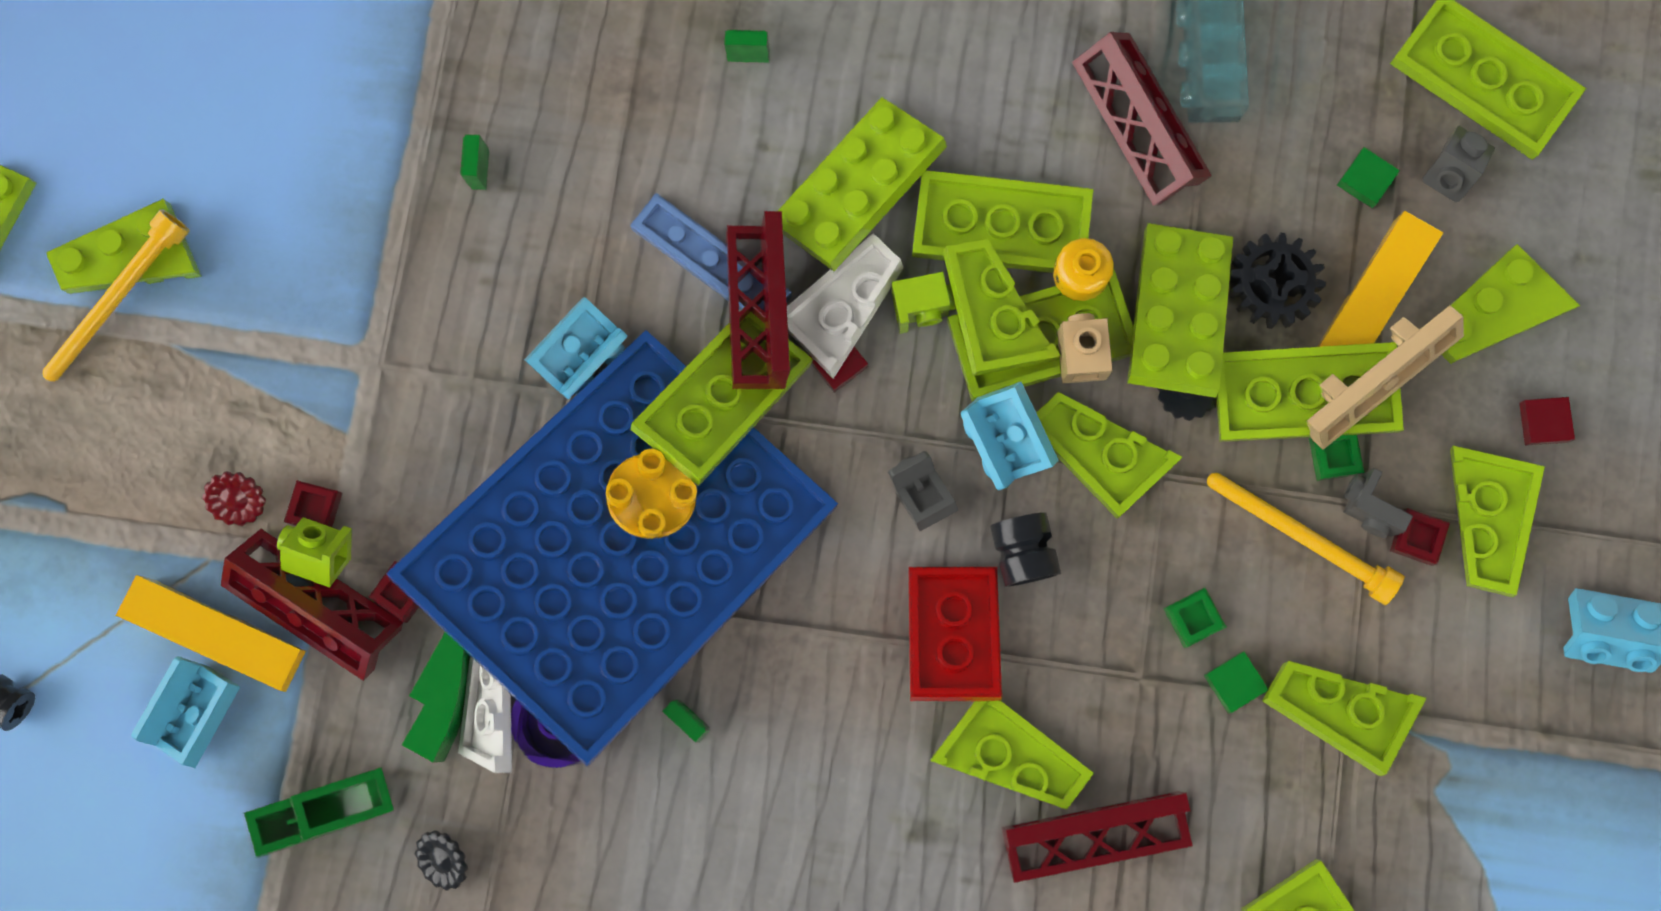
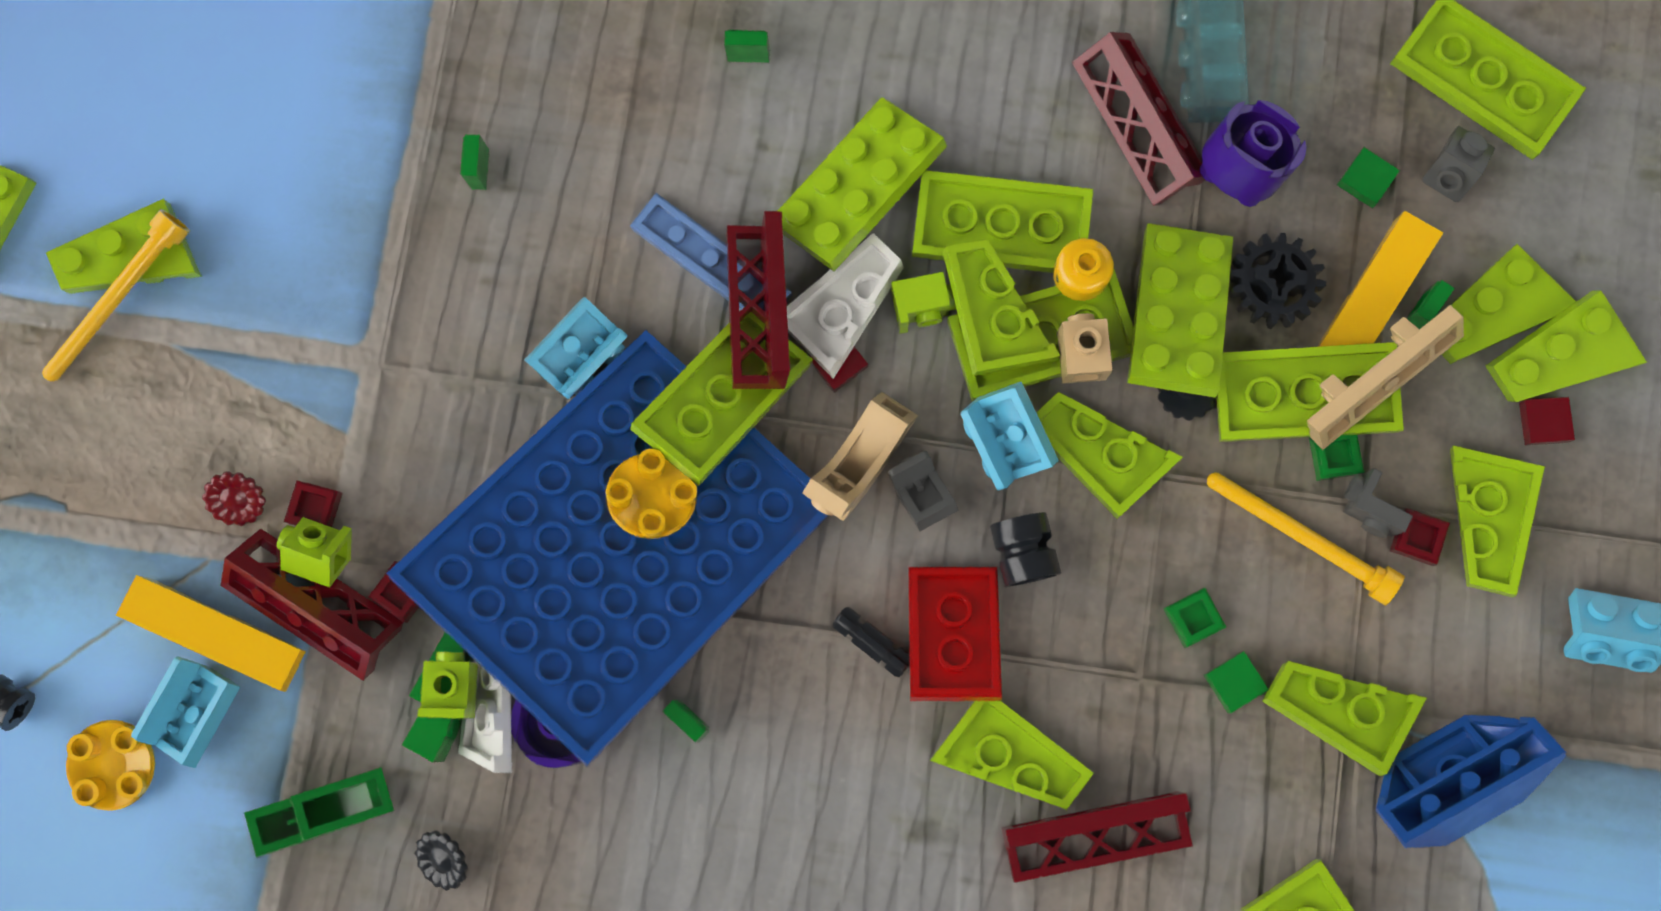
(108, 766): none -> yellow dish
(461, 699): none -> lime brick
(861, 457): none -> tan arch
(872, 641): none -> black axle
(1252, 152): none -> dark purple brick
(1430, 303): none -> green tile
(1464, 777): none -> blue wedge
(1567, 350): none -> lime wing

